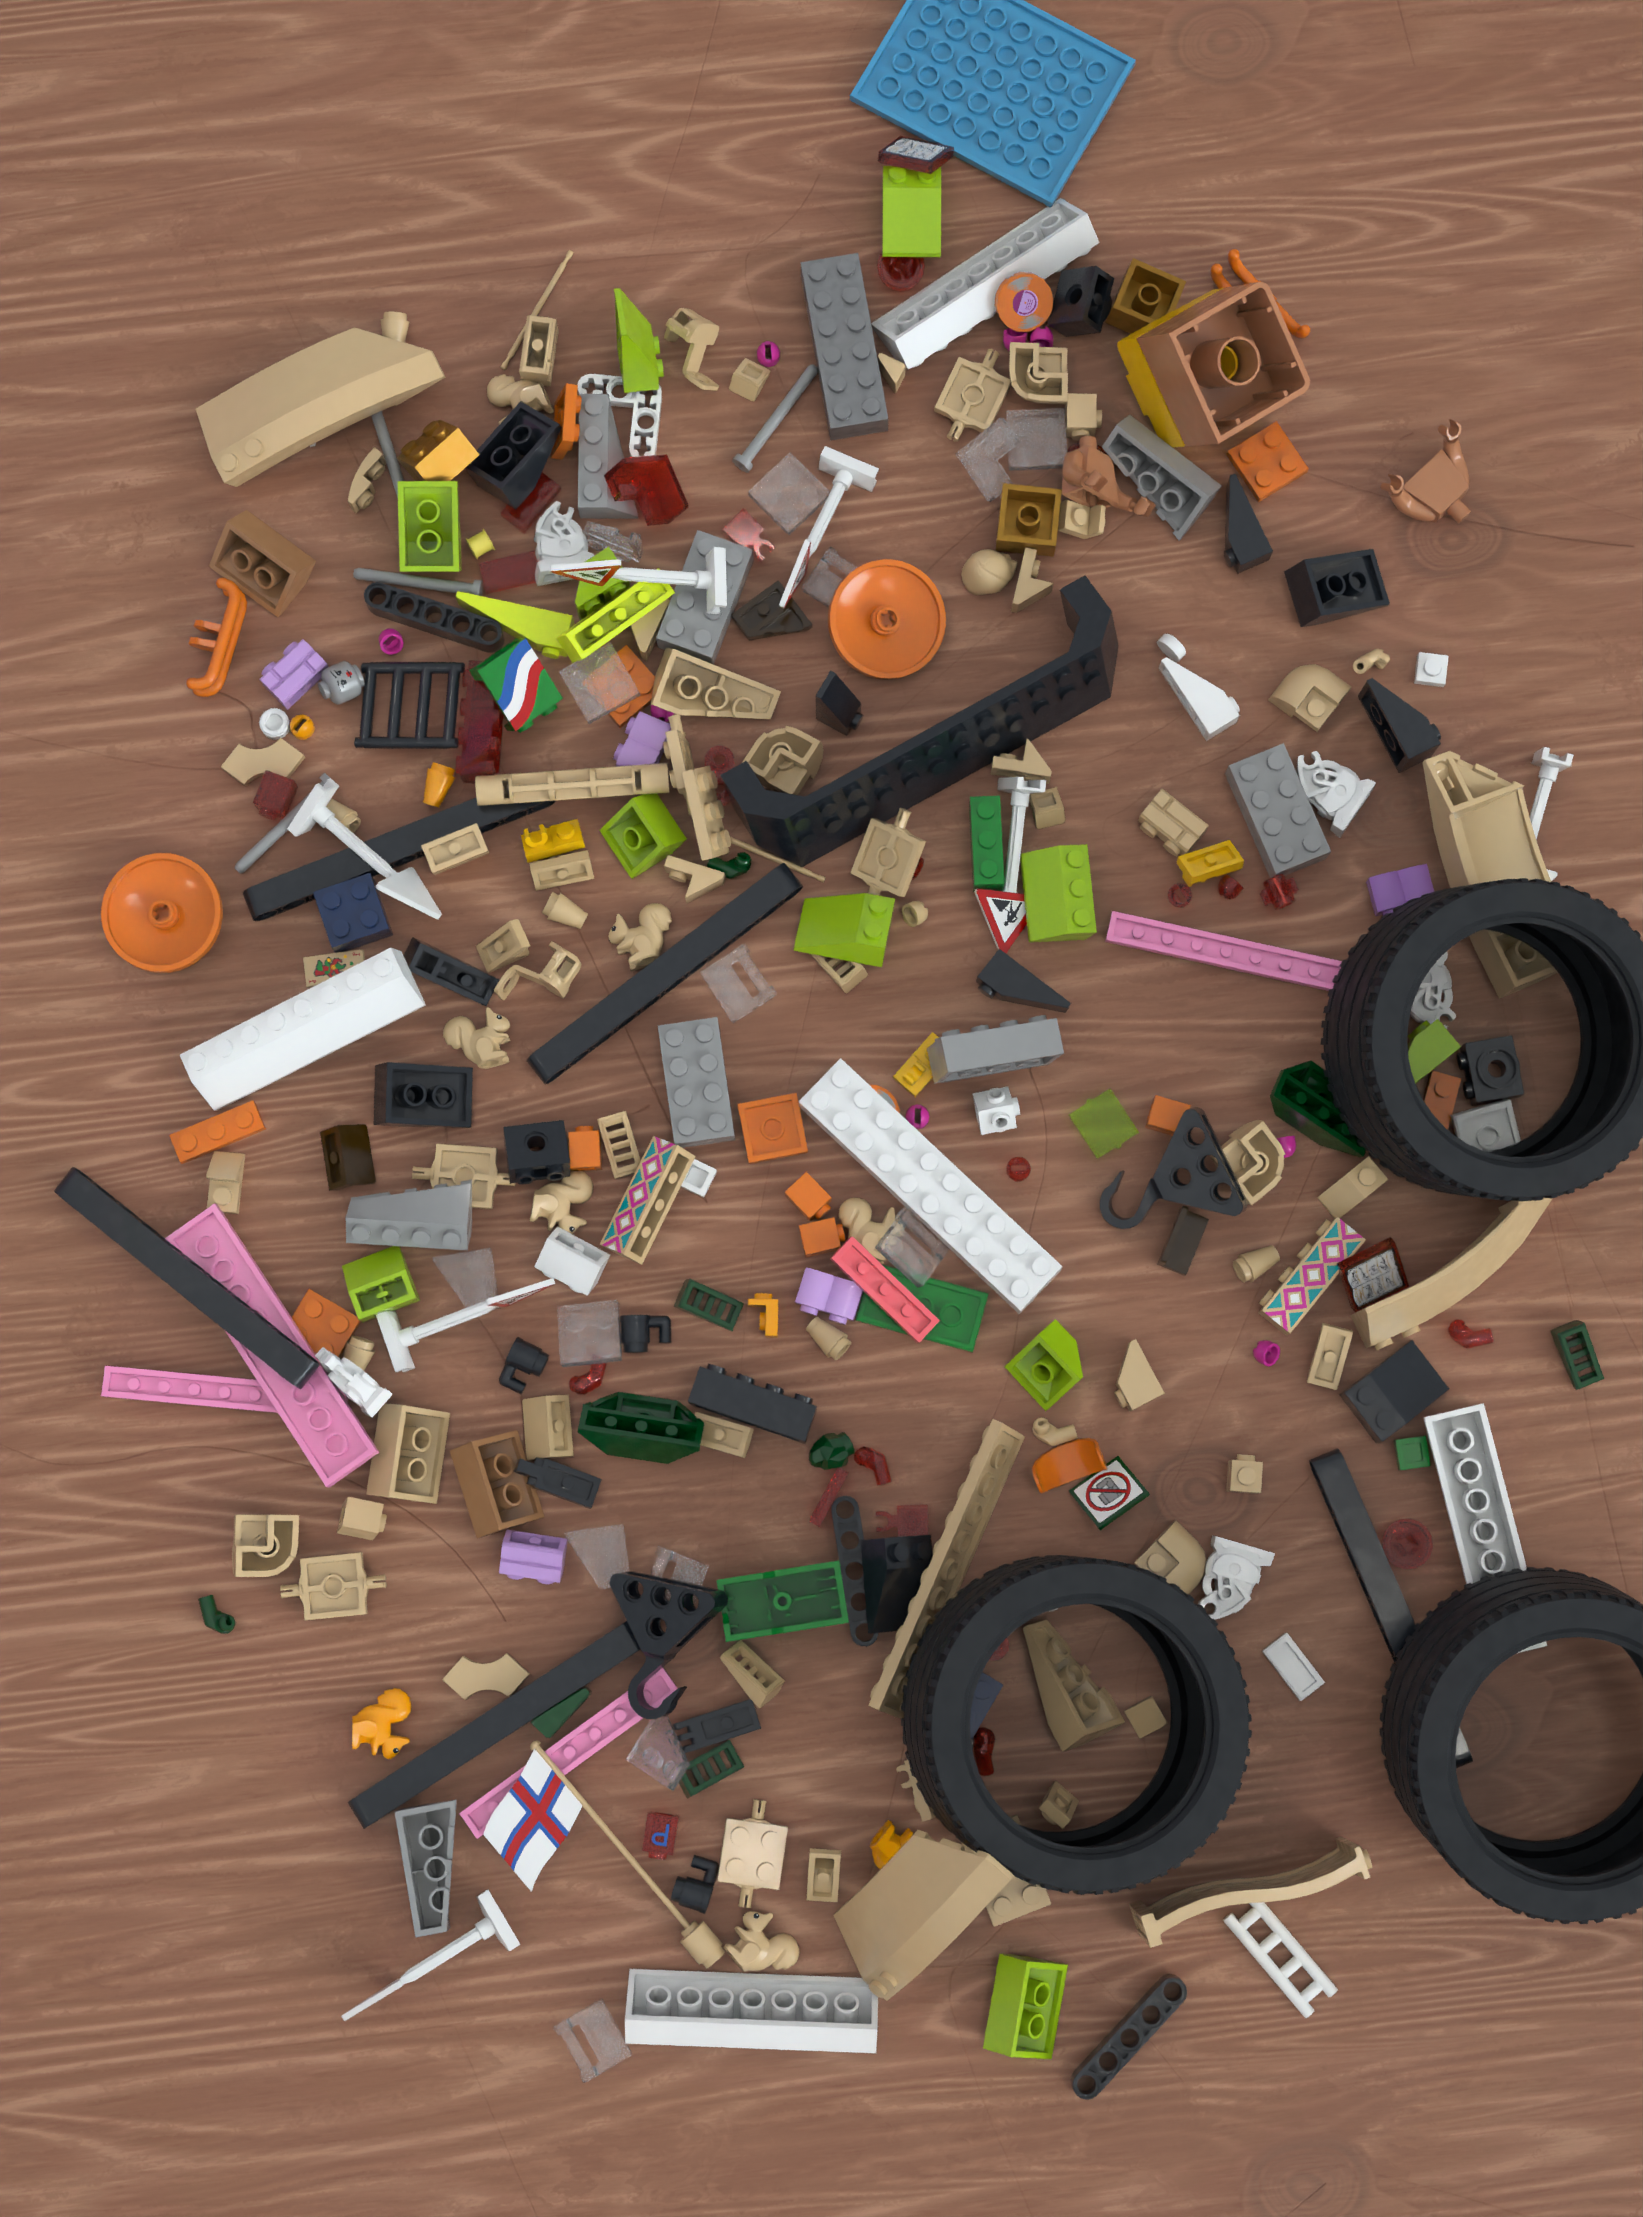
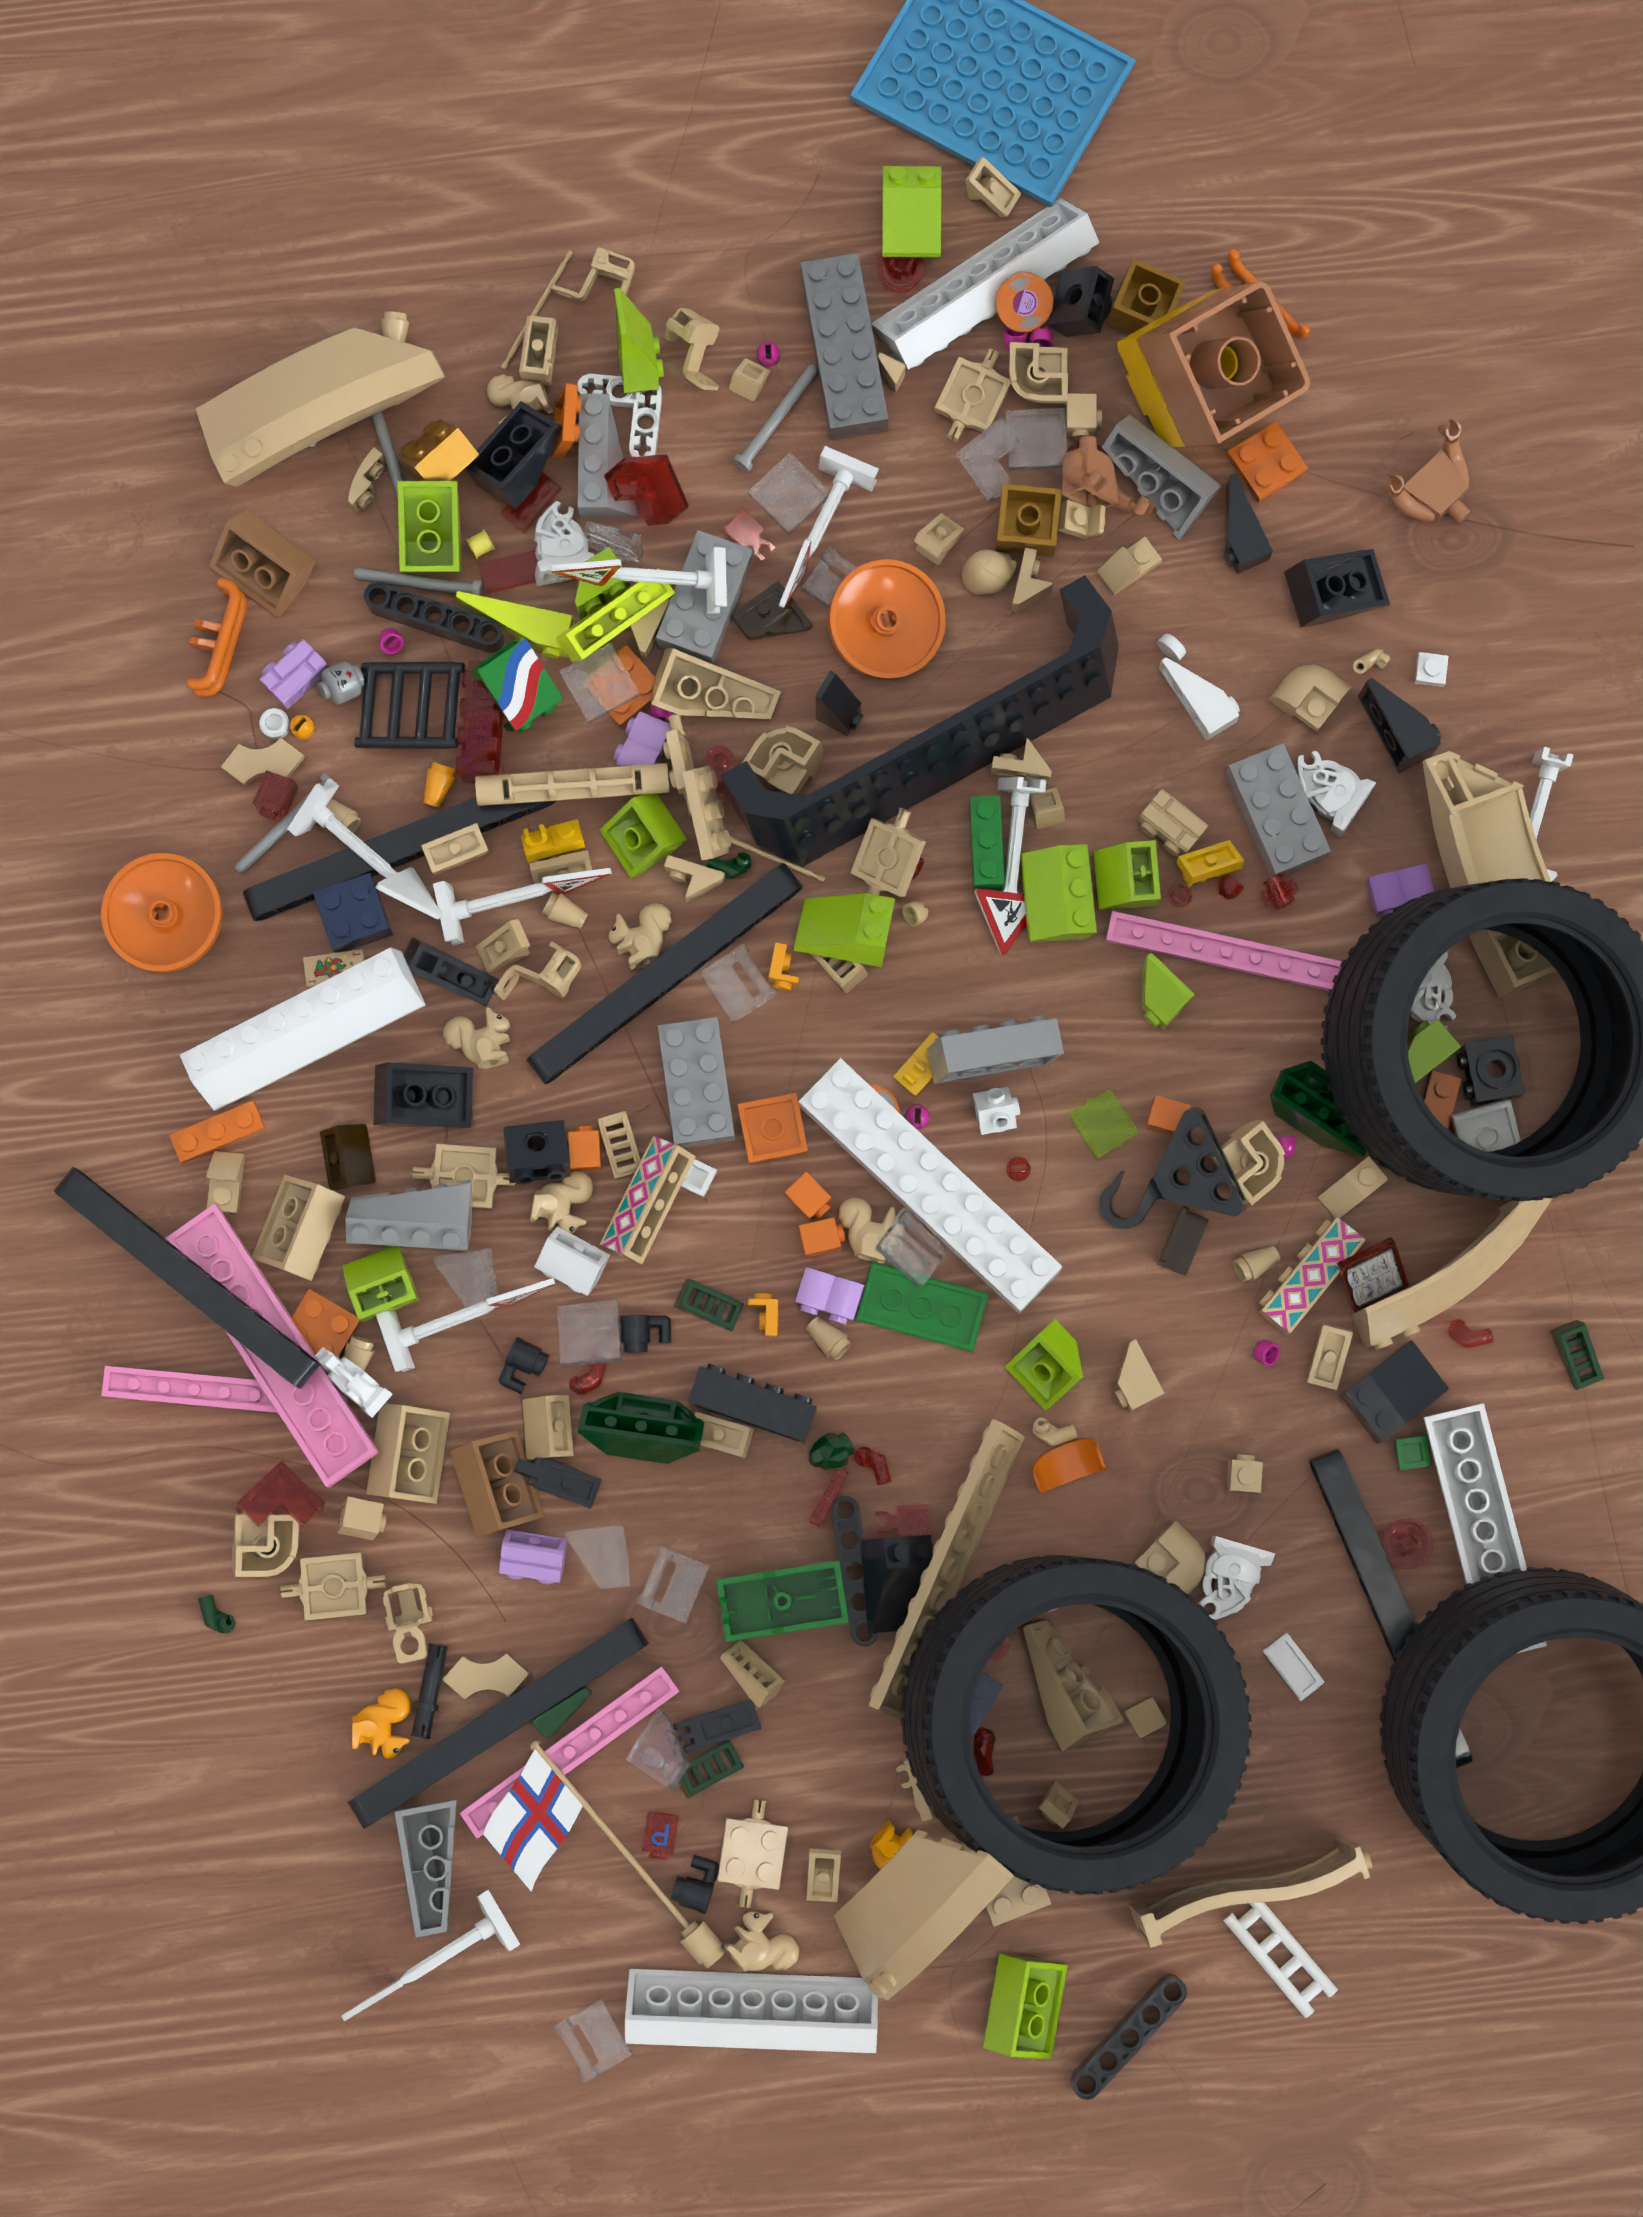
(282, 1489): none -> clear red panel
(298, 1227): none -> tan slope
(408, 1620): none -> tan piece
(429, 1691): none -> black pin
(454, 911): none -> white piece
(601, 265): none -> tan piece
(645, 1617): black piece -> none
(780, 963): none -> light orange bracket
(884, 1289): coral plate -> none
(915, 154): tile -> none
(938, 538): none -> tan slope
(992, 187): none -> tan slope
(1015, 984): black slope -> none
(1109, 1493): piece -> none
(1127, 876): none -> lime slope
(1129, 565): none -> tan slope
(1162, 993): none -> lime slope

